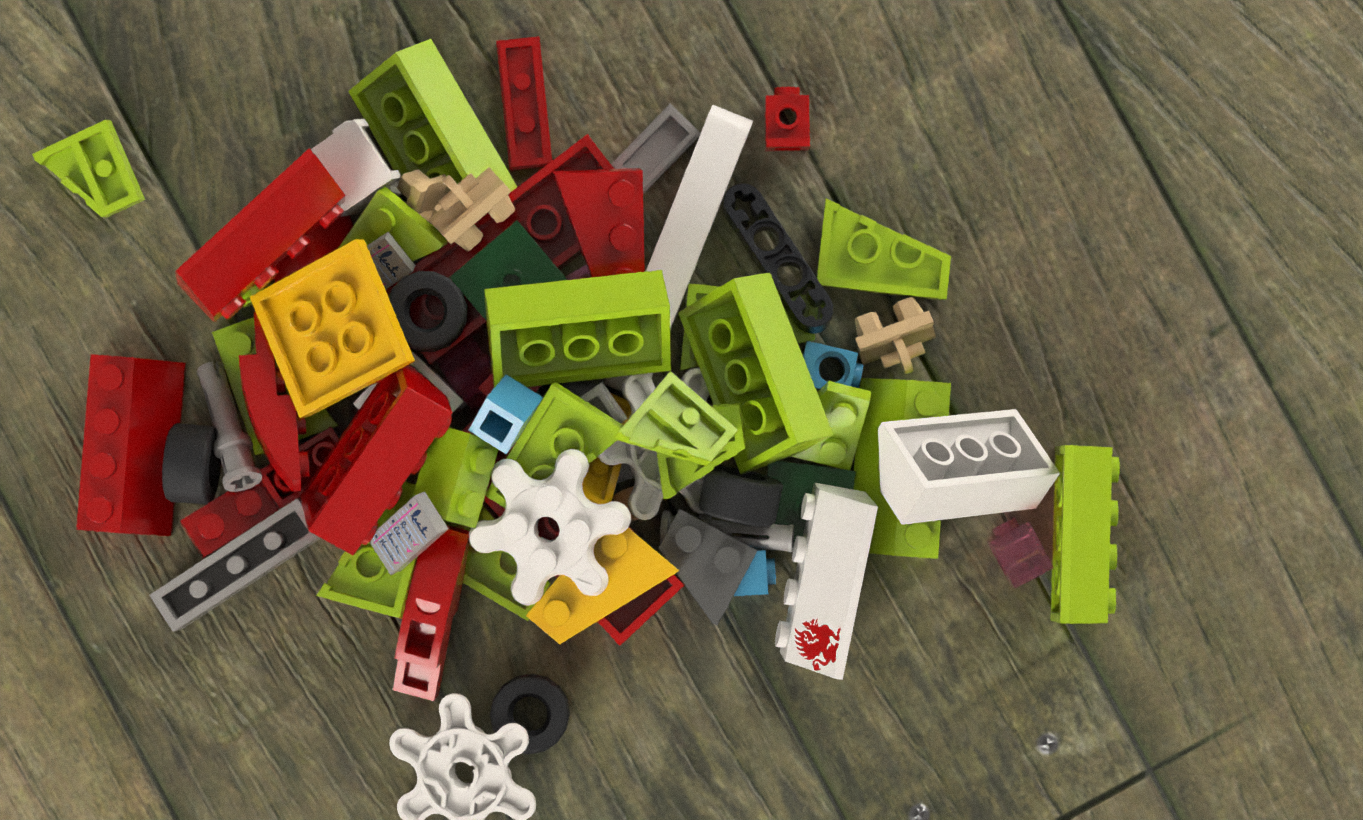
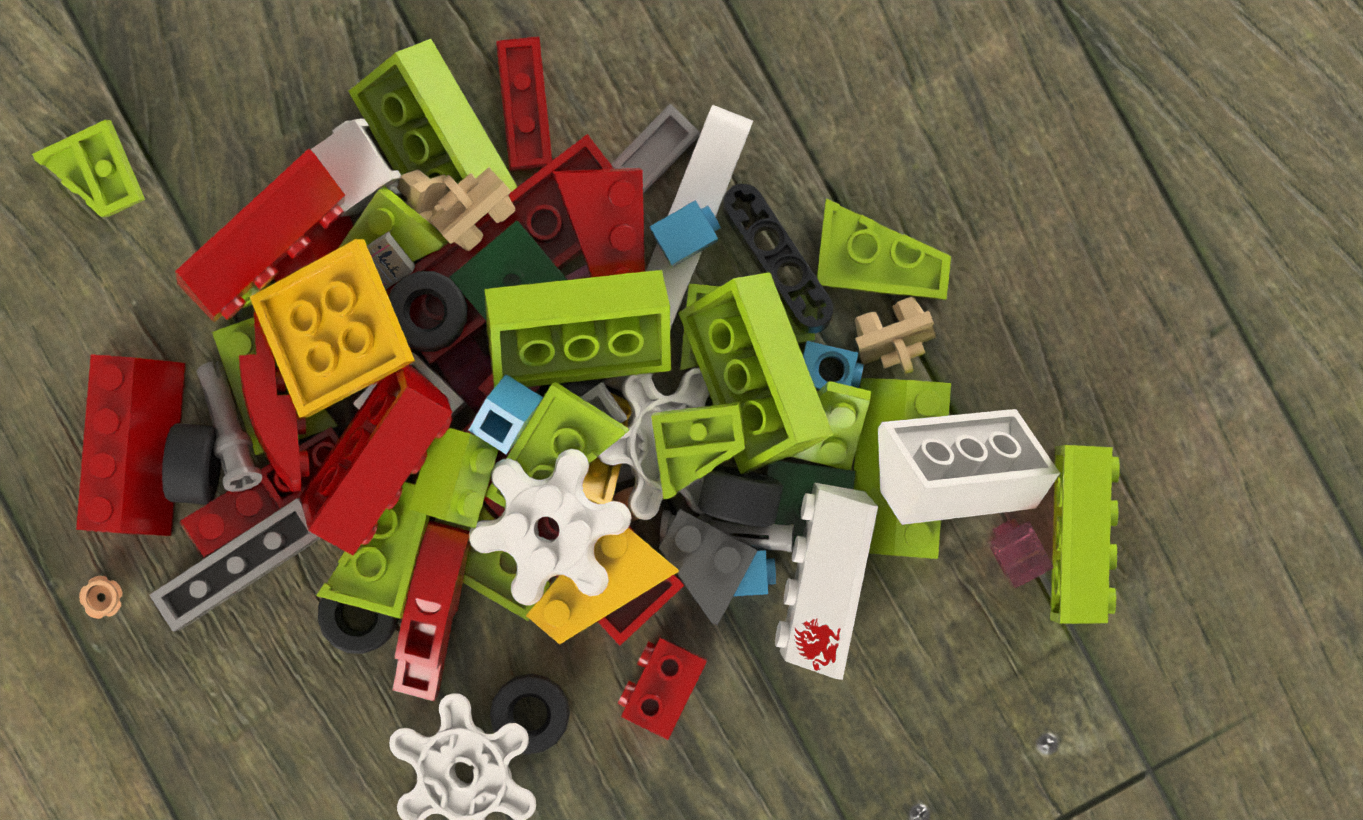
(89, 597): none -> light nougat plate
(353, 641): none -> black tyre
(408, 533): light grey tile -> none
(662, 688): none -> red brick
(677, 424): lime wing -> none
(685, 232): none -> dark azure brick
(782, 136): red brick -> none

